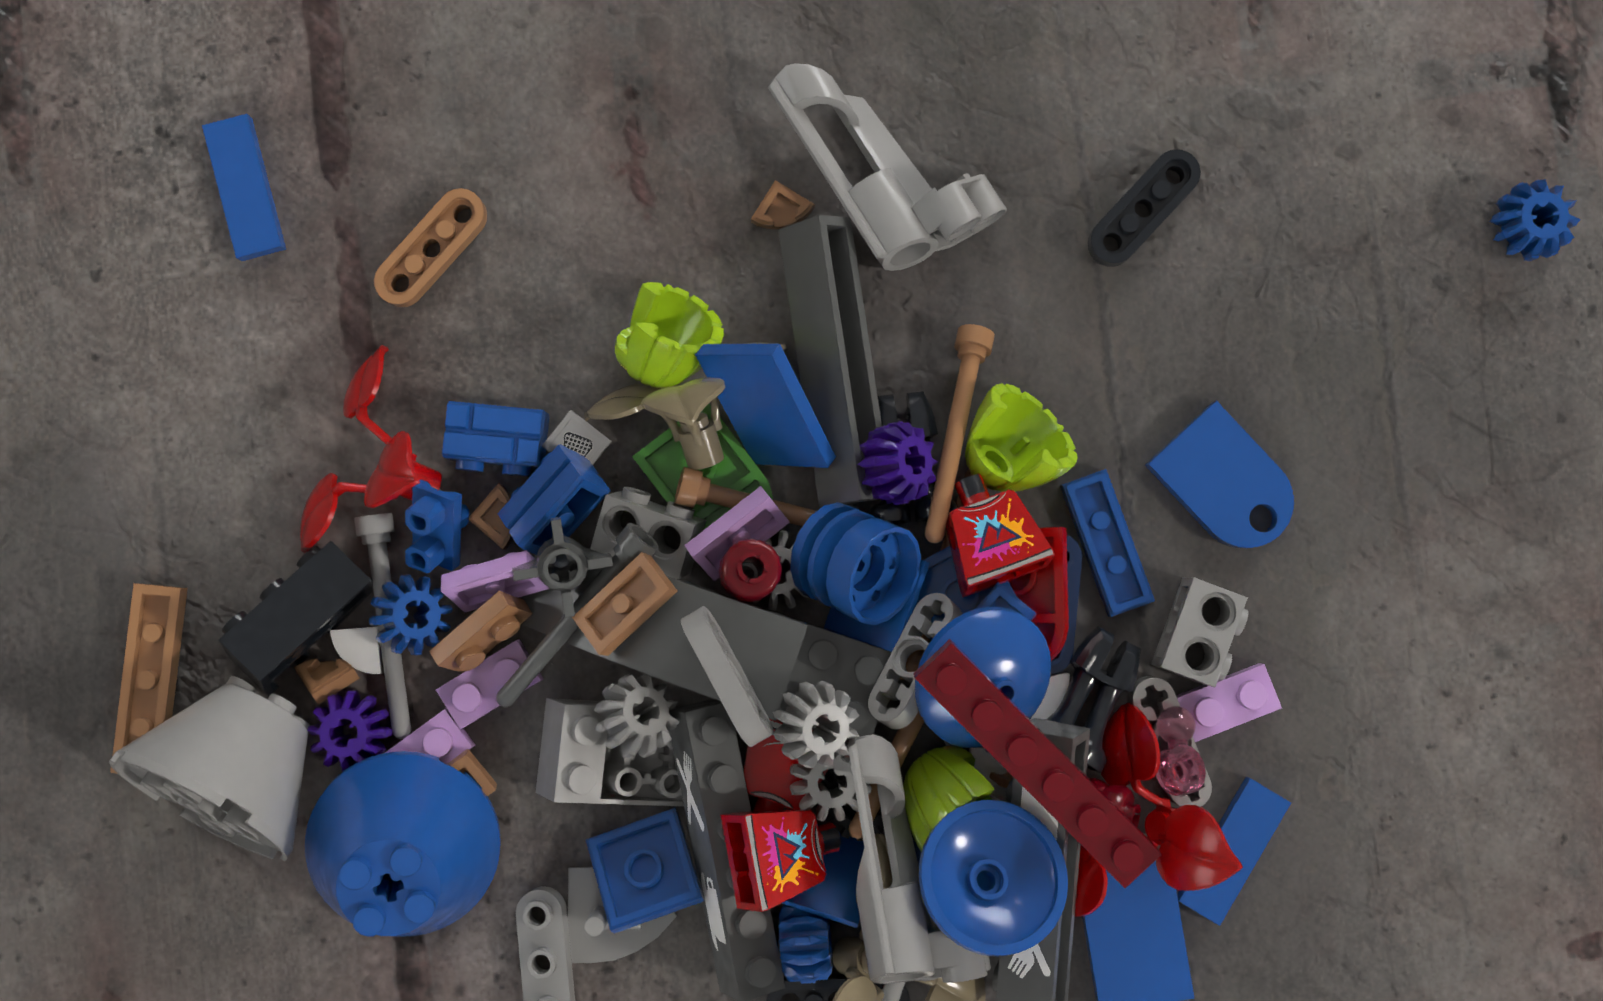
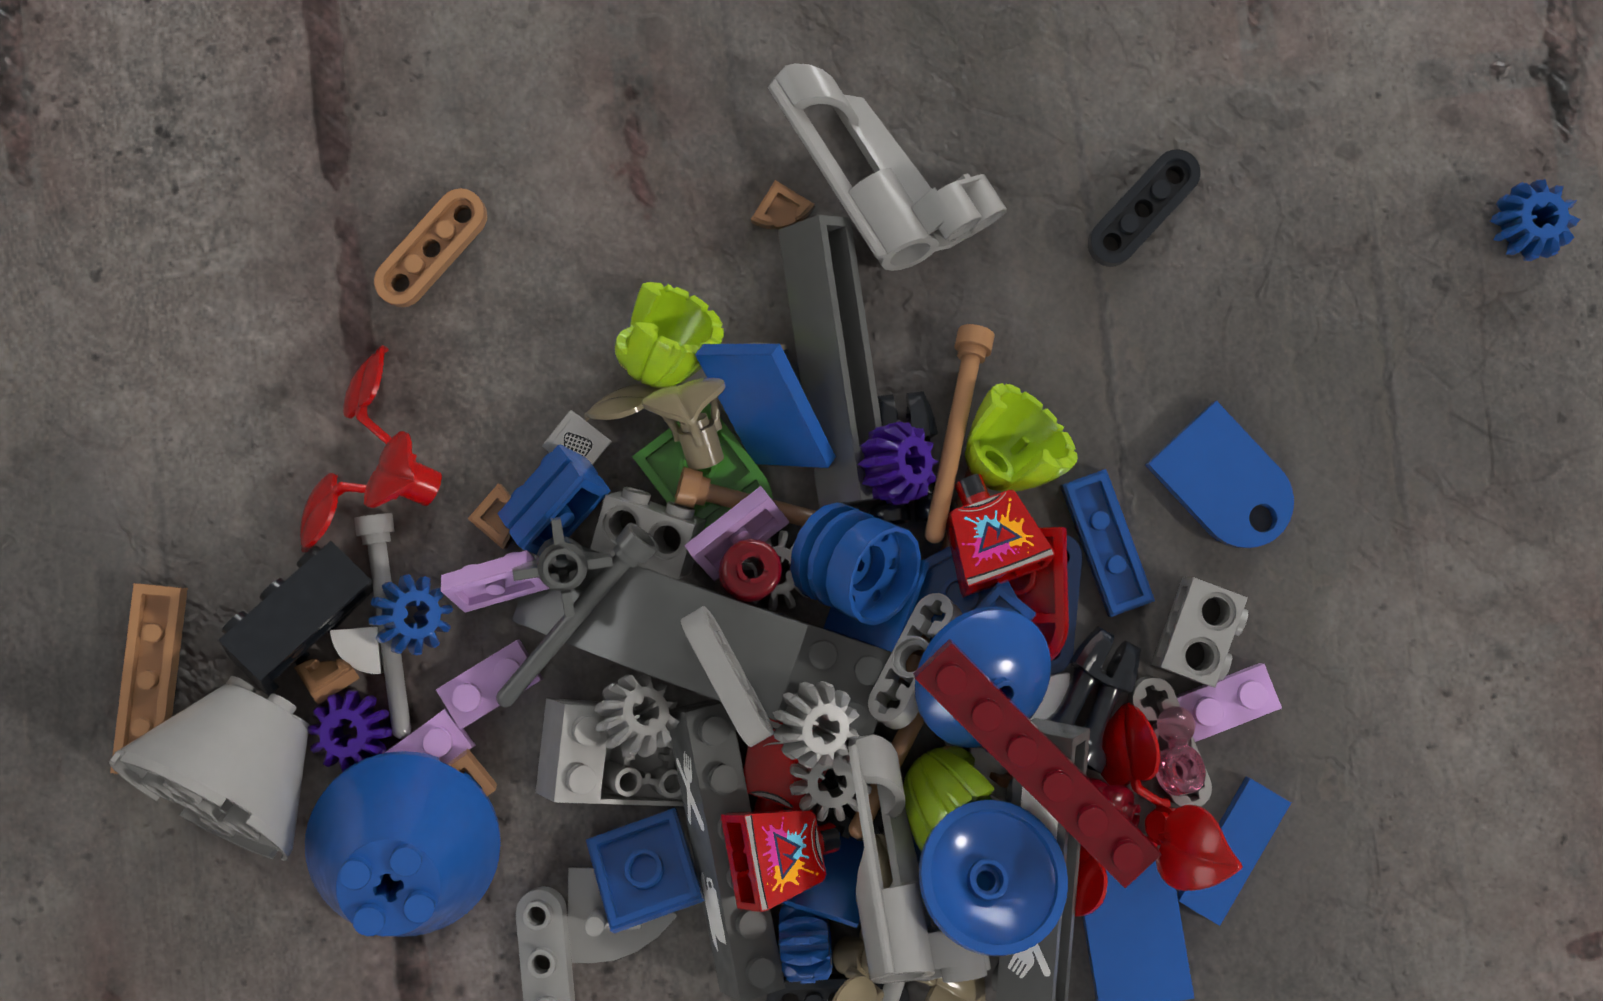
(244, 187): blue tile -> none
(435, 527): blue hips -> none
(481, 632): medium nougat plate -> none
(495, 436): blue brick -> none
(624, 604): medium nougat plate -> none

